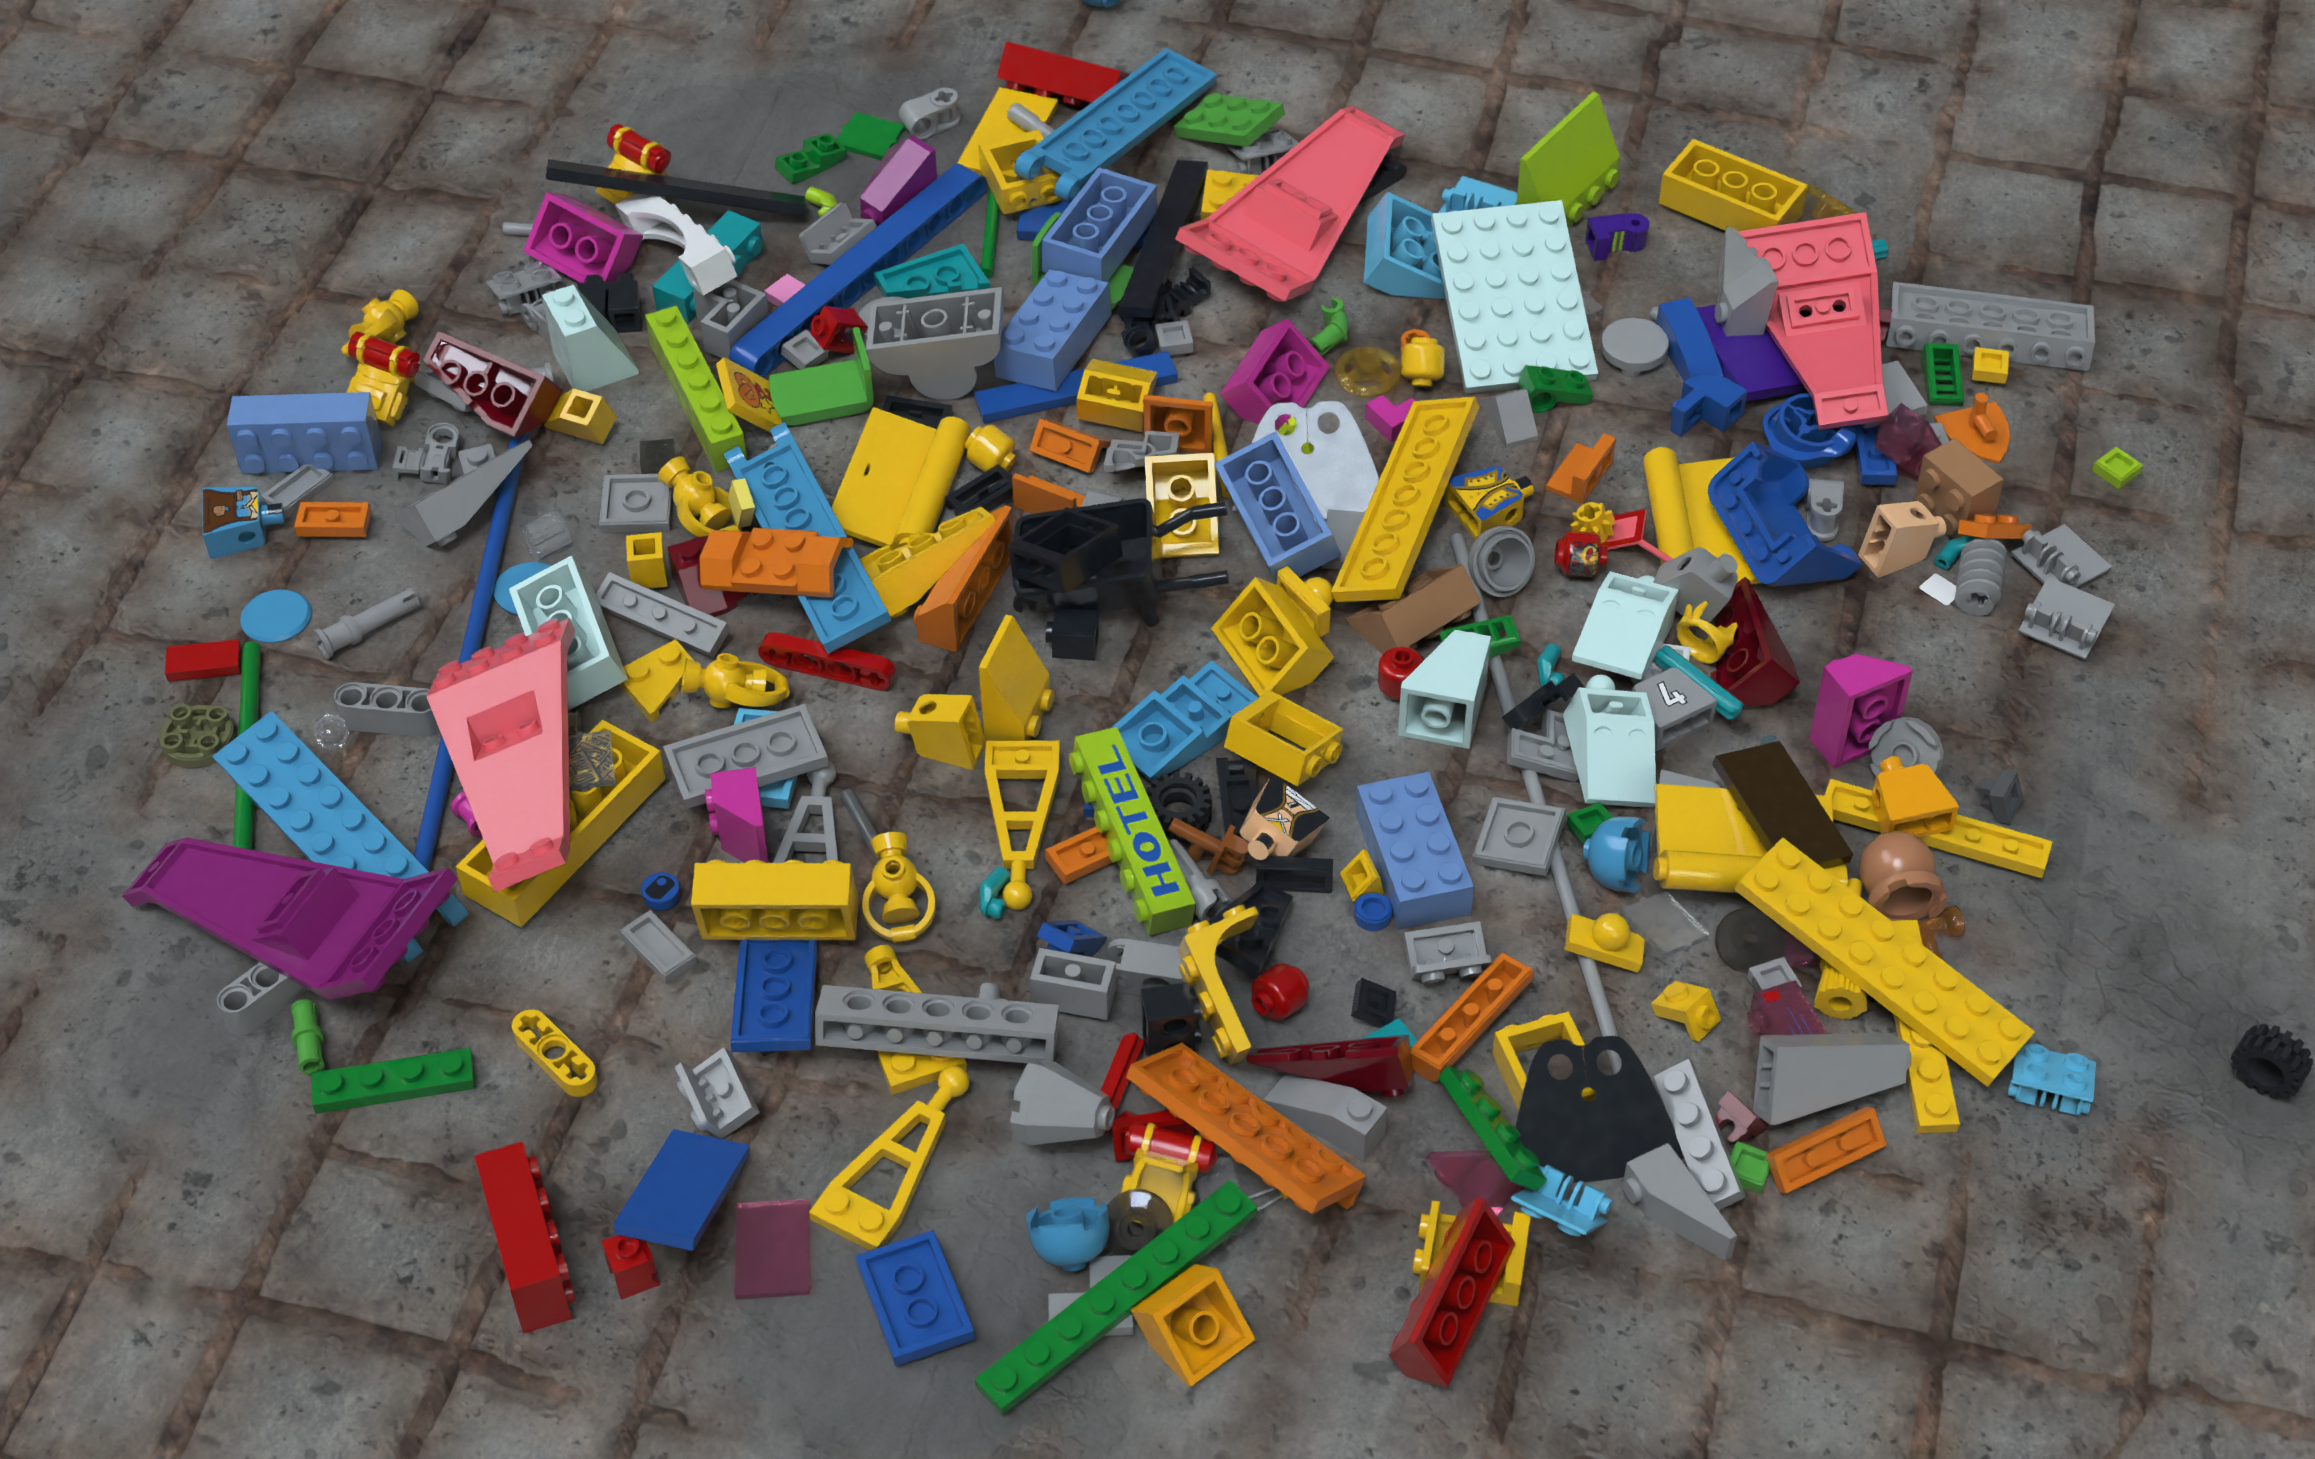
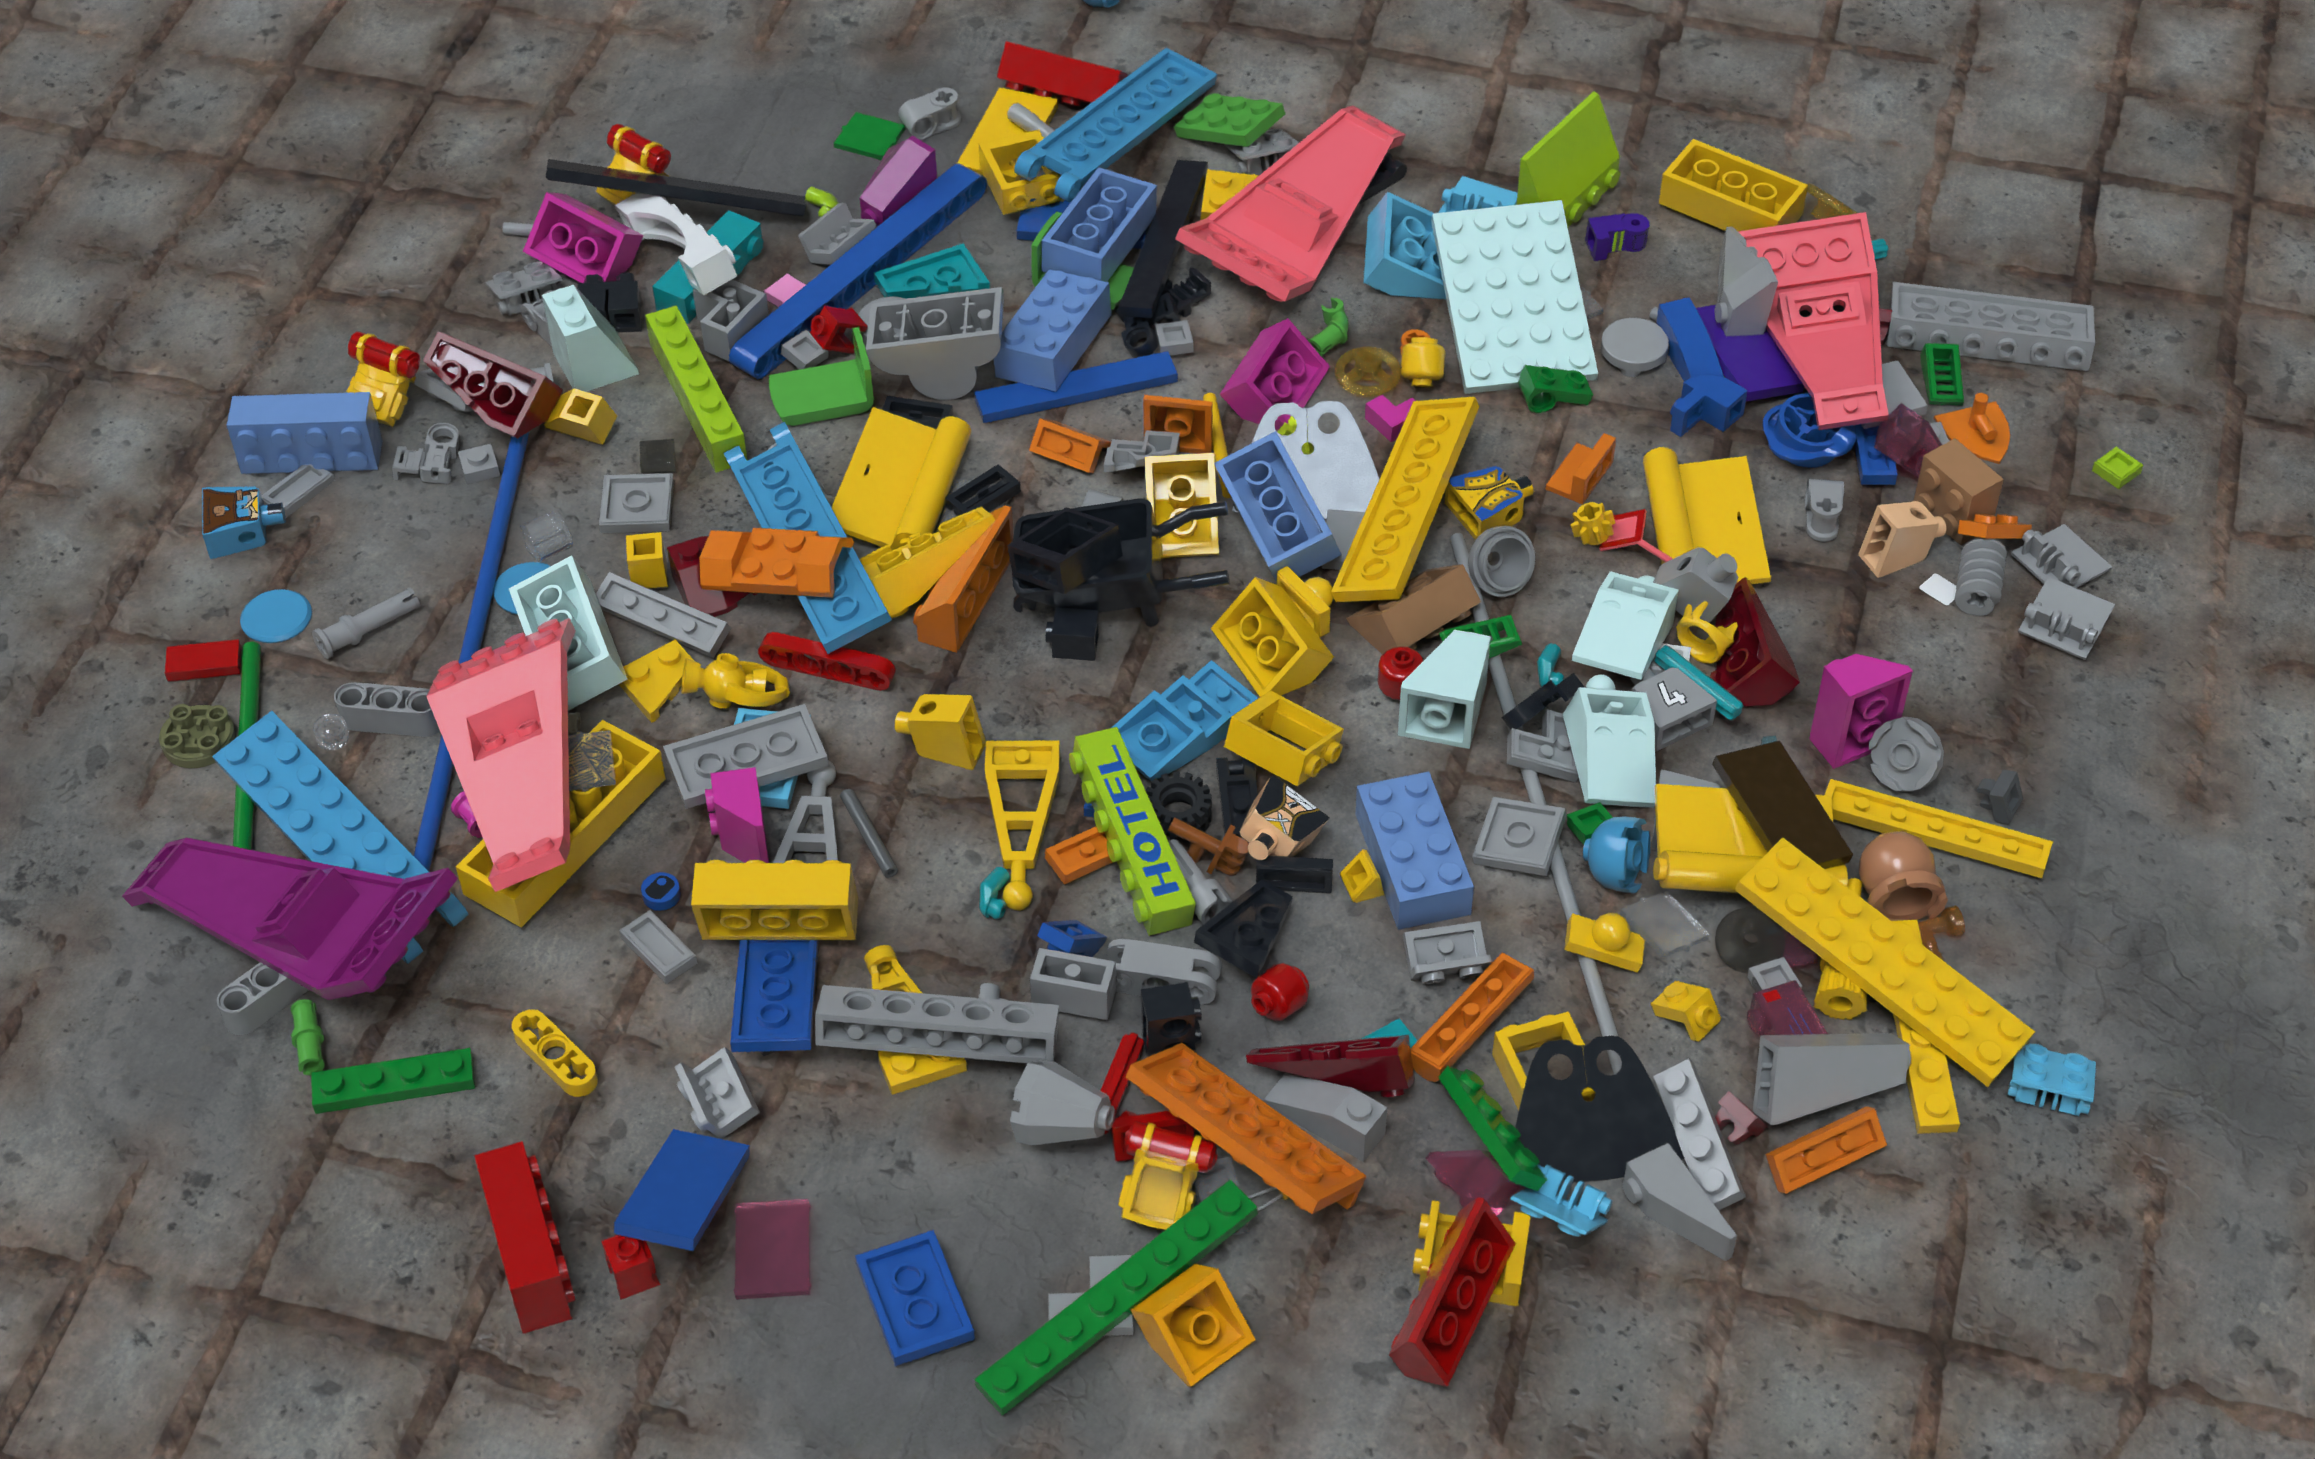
(332, 519): orange plate -> none
(386, 318): yellow piece -> none
(451, 507): light grey wedge -> none
(695, 497): yellow piece -> none
(741, 503): light yellow tile -> none
(747, 395): yellow tile -> none
(816, 156): green slope -> none
(862, 1219): yellow plate -> none
(895, 881): yellow piece -> none
(990, 235): green bar -> none
(990, 447): yellow head -> none
(1013, 686): yellow slope -> none
(1042, 496): orange panel -> none
(1069, 1232): dark azure cylinder -> none
(1114, 394): yellow slope -> none
(1139, 1206): clear smoke piece -> none
(1199, 970): yellow bracket -> none
(1373, 912): blue tile -> none
(1373, 1003): black tile -> none
(1511, 417): light grey slope -> none
(1580, 554): head -> none
(1750, 1166): bright green tile -> none
(1758, 507): blue windscreen -> none
(1912, 800): light orange torso -> none
(1951, 551): teal arm -> none
(1990, 365): yellow plate -> none
(2271, 1061): black tyre -> none

